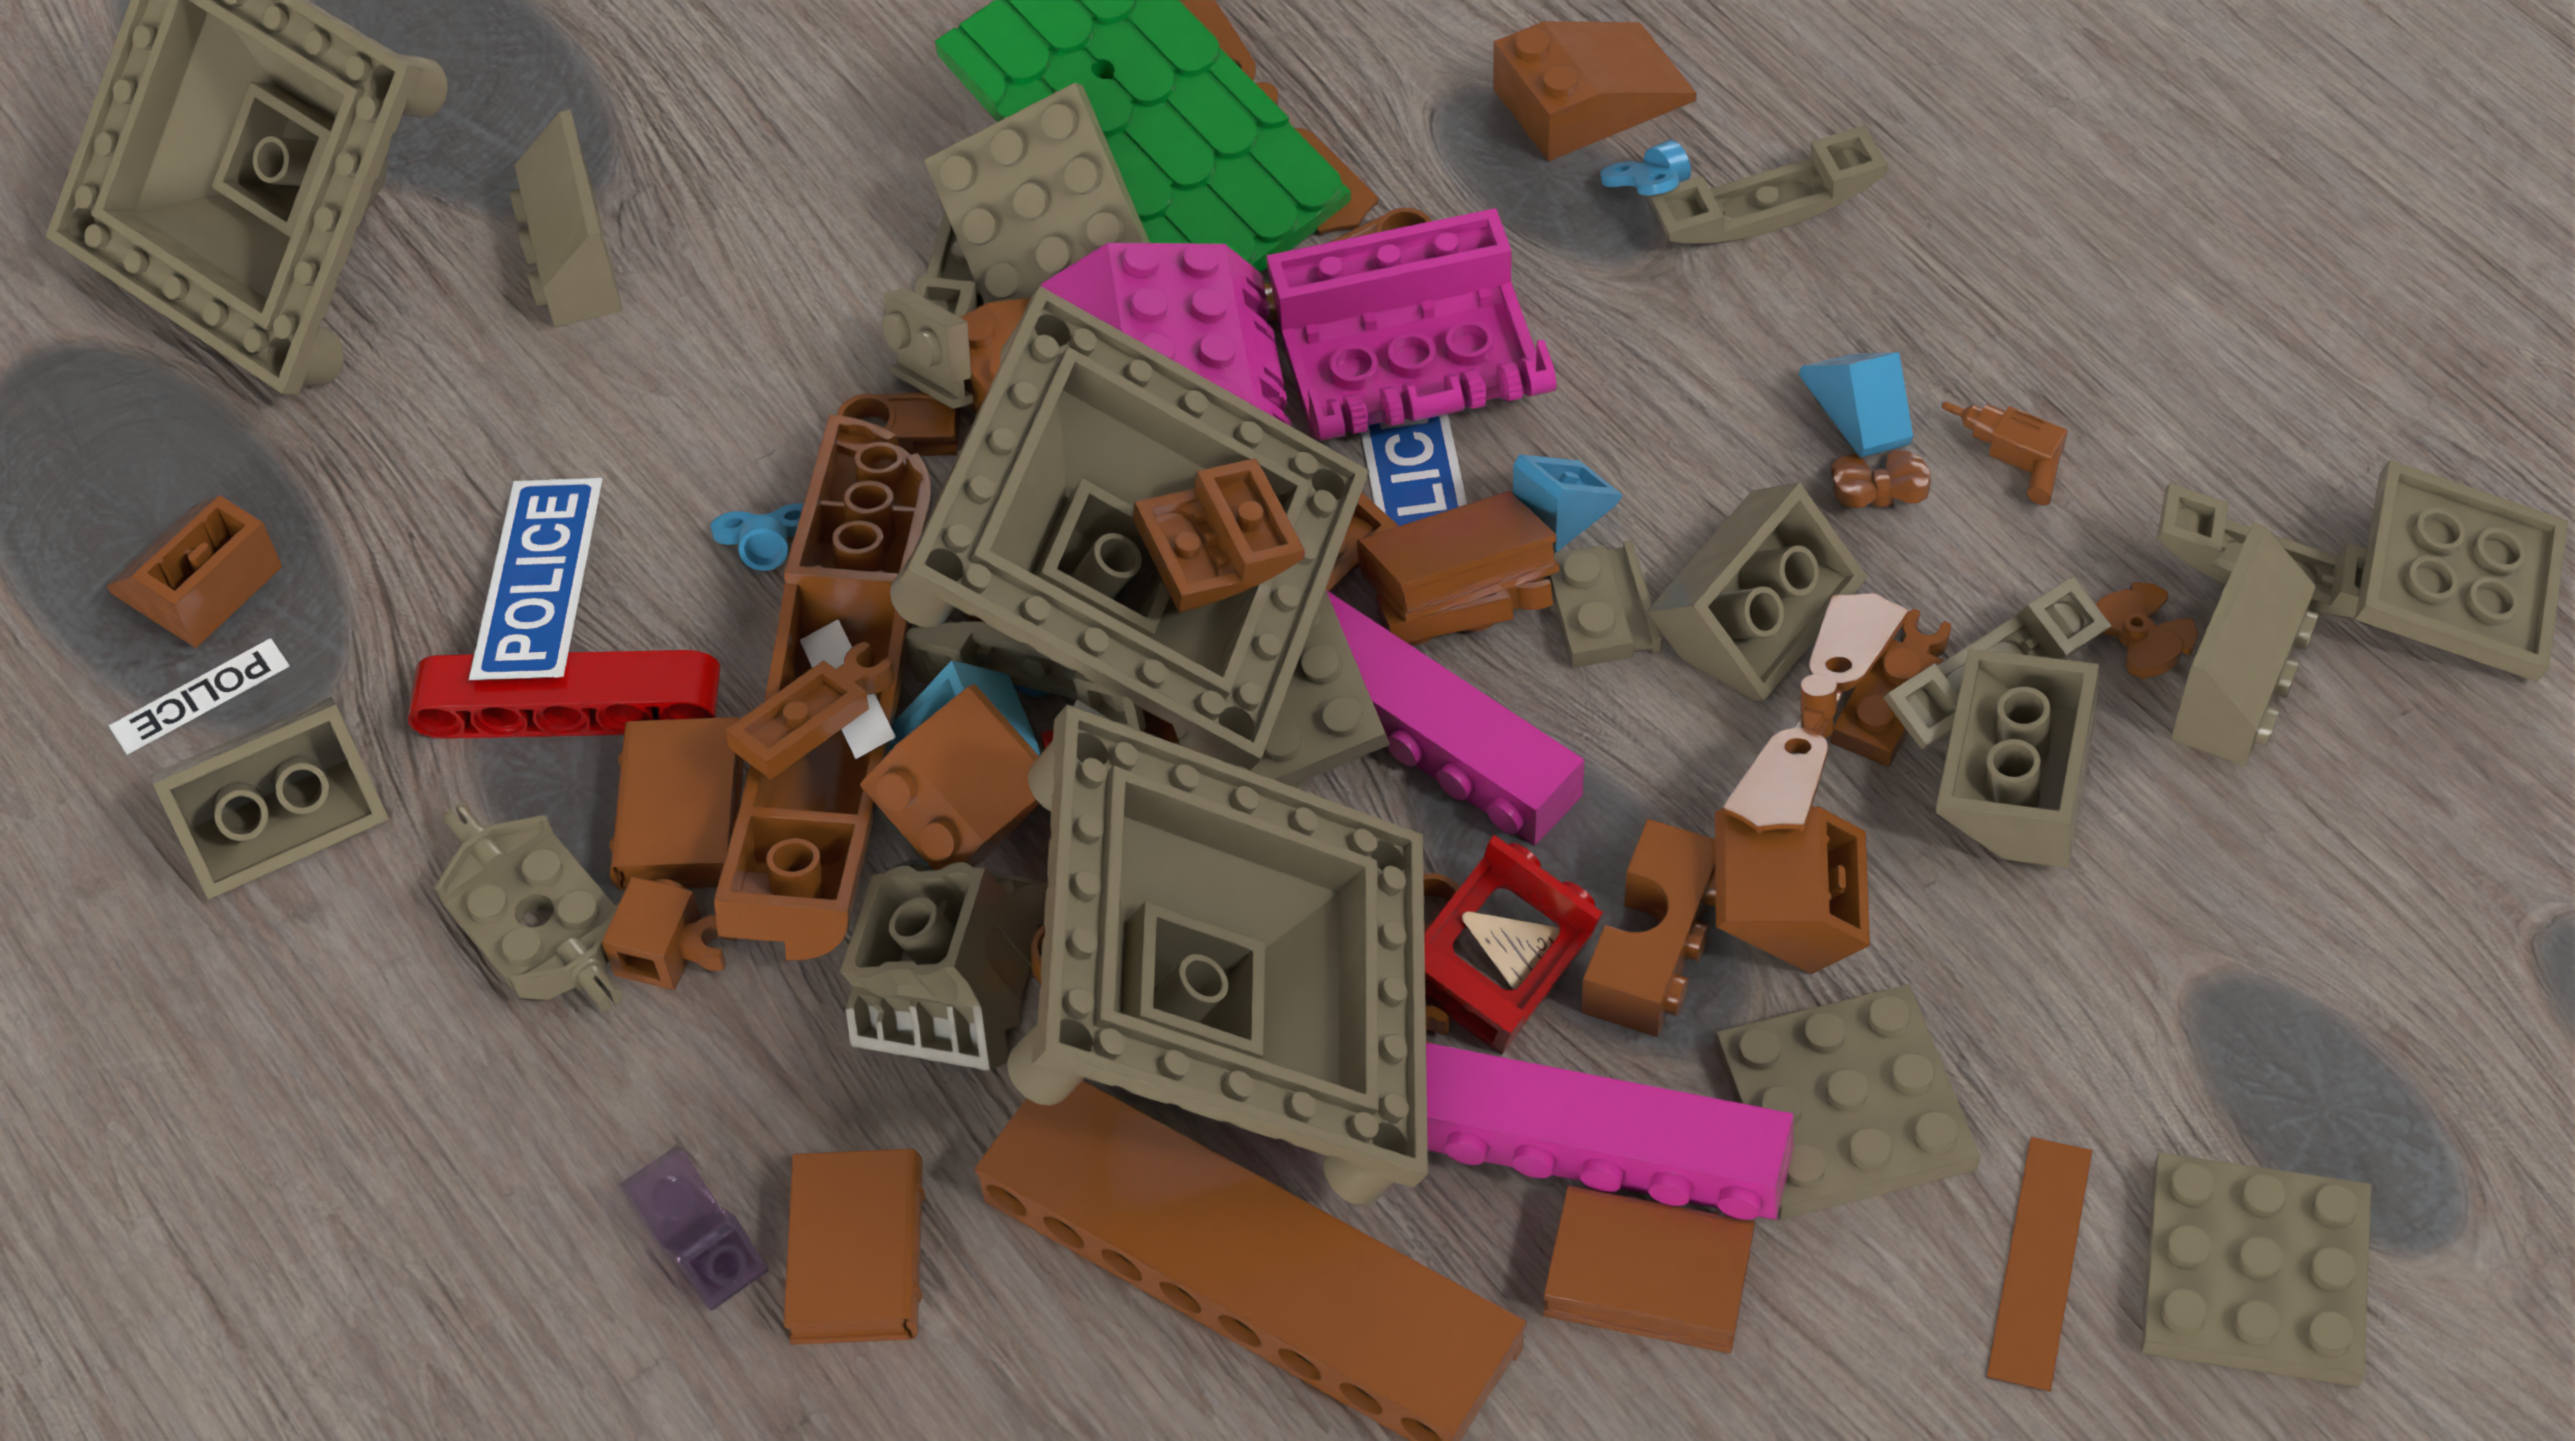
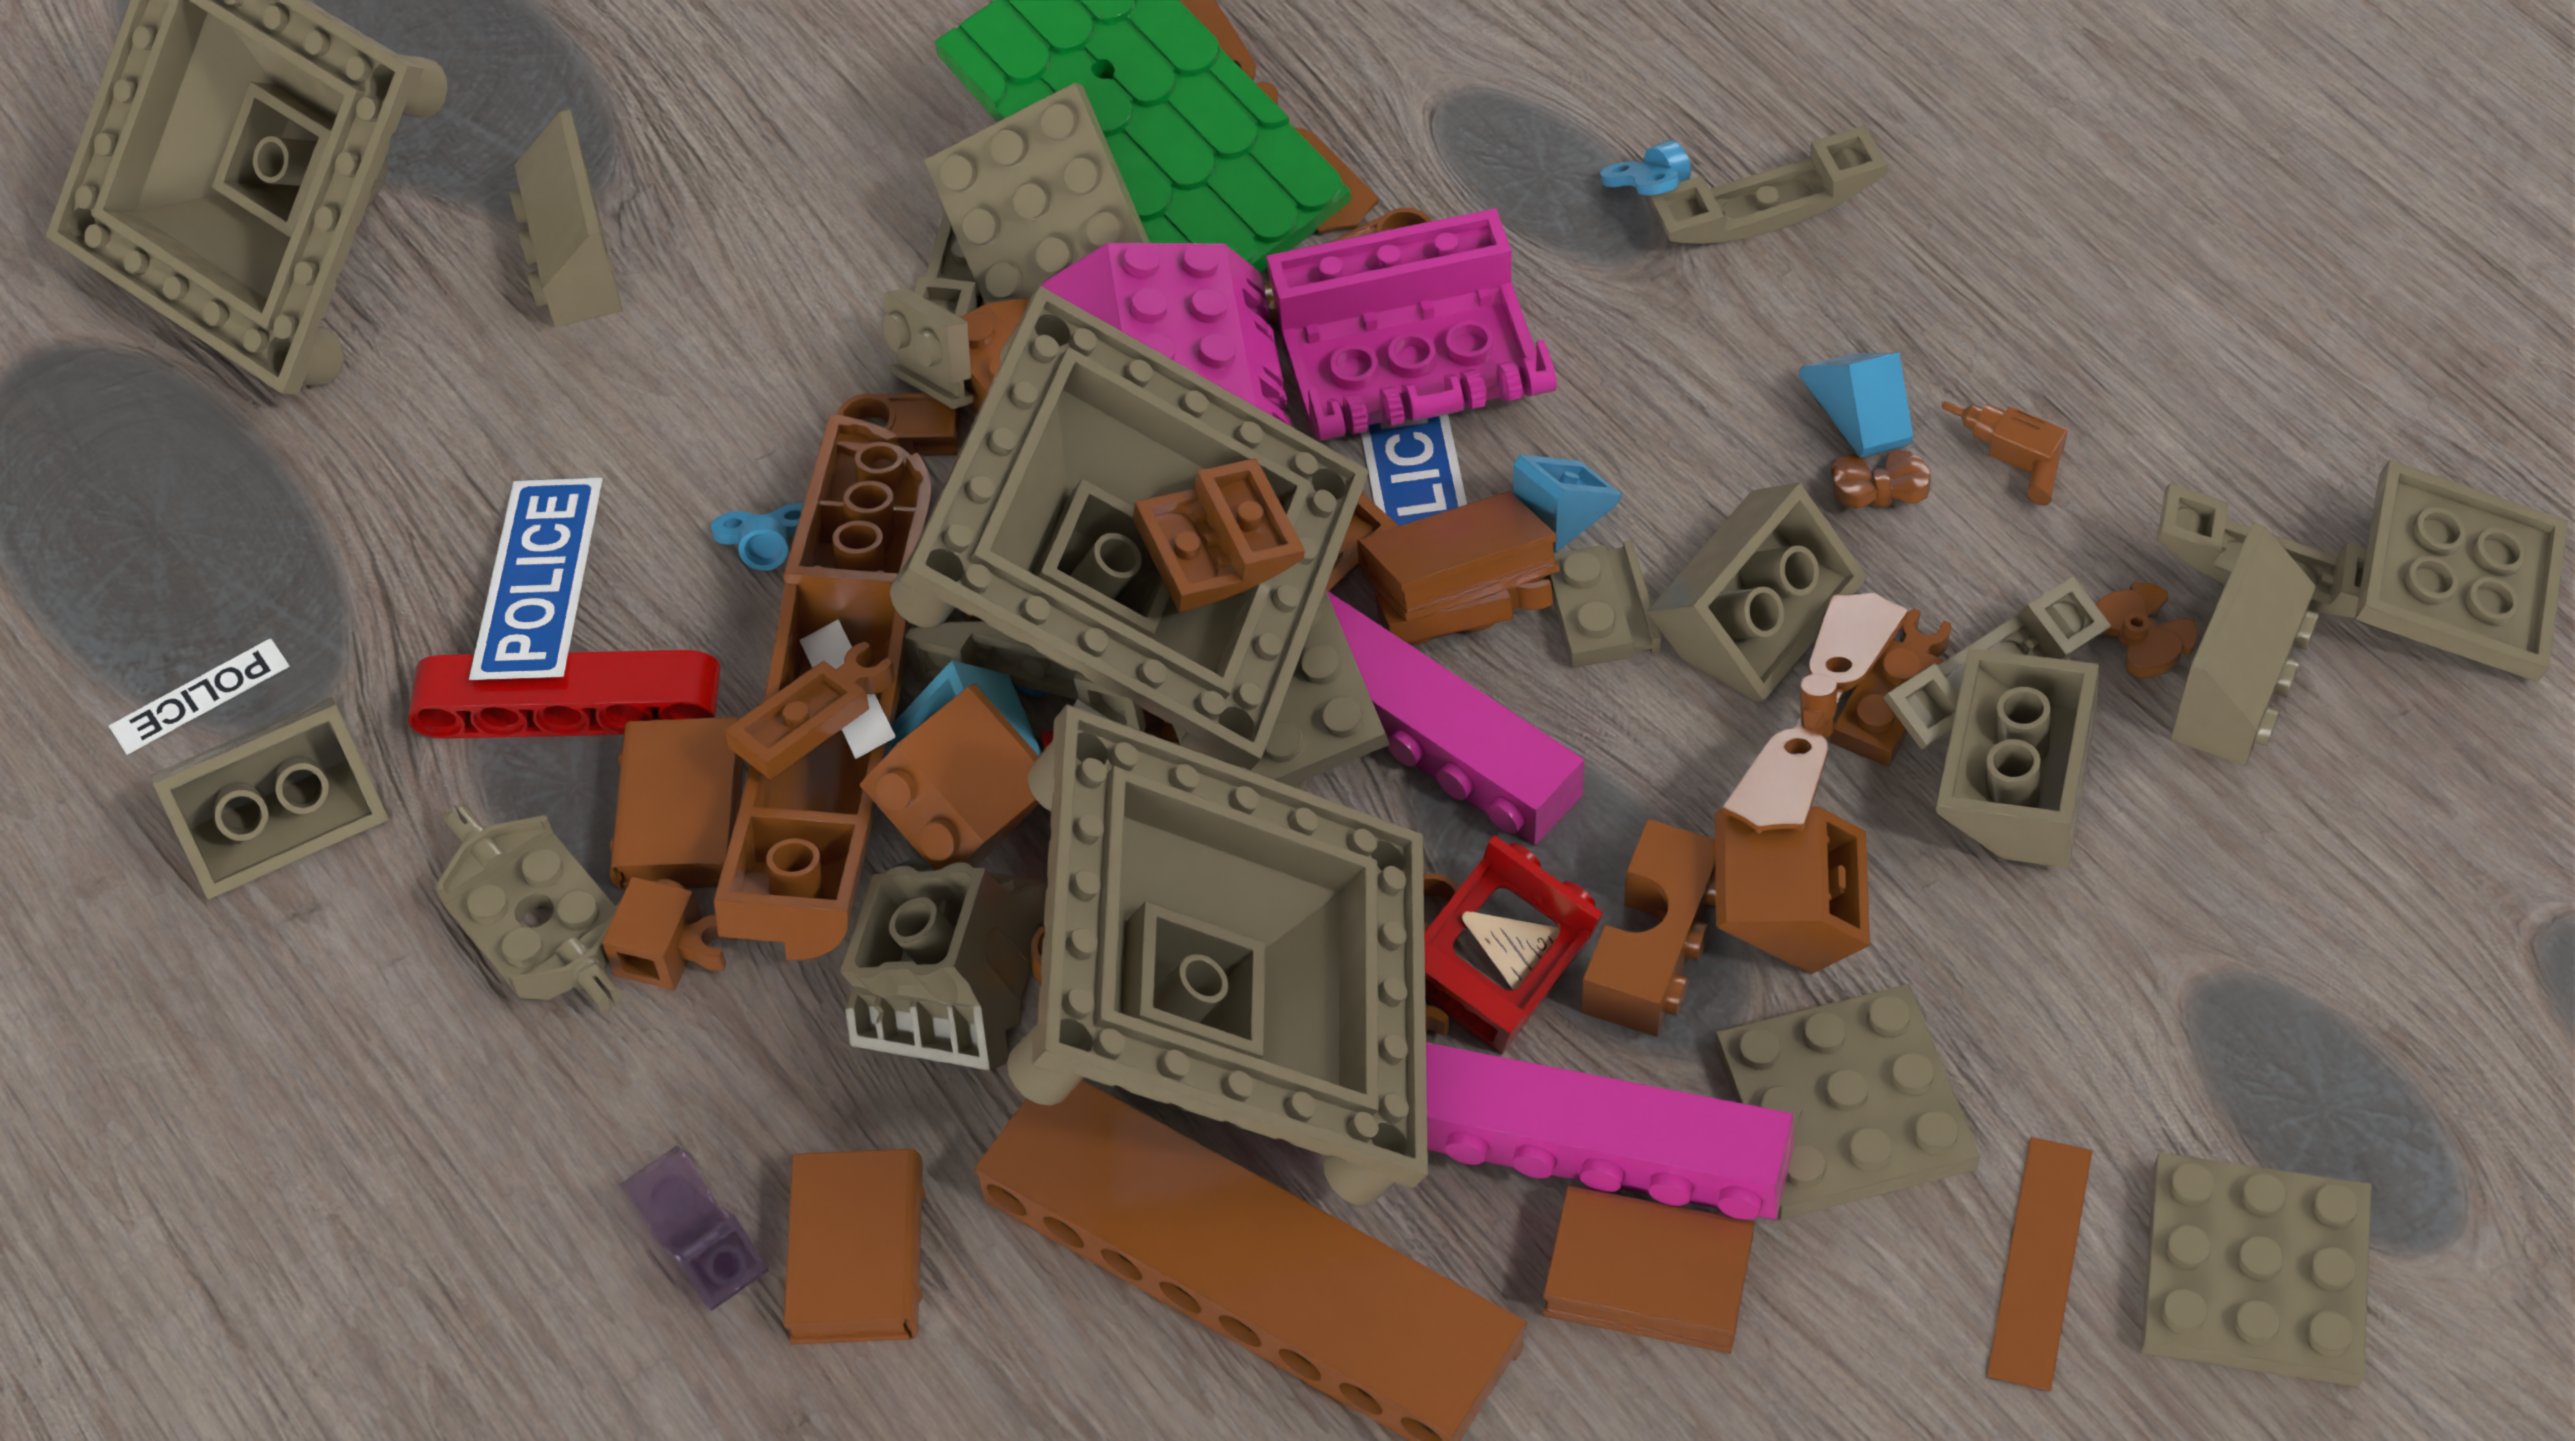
(199, 570): dark orange slope -> none
(1584, 81): dark orange slope -> none

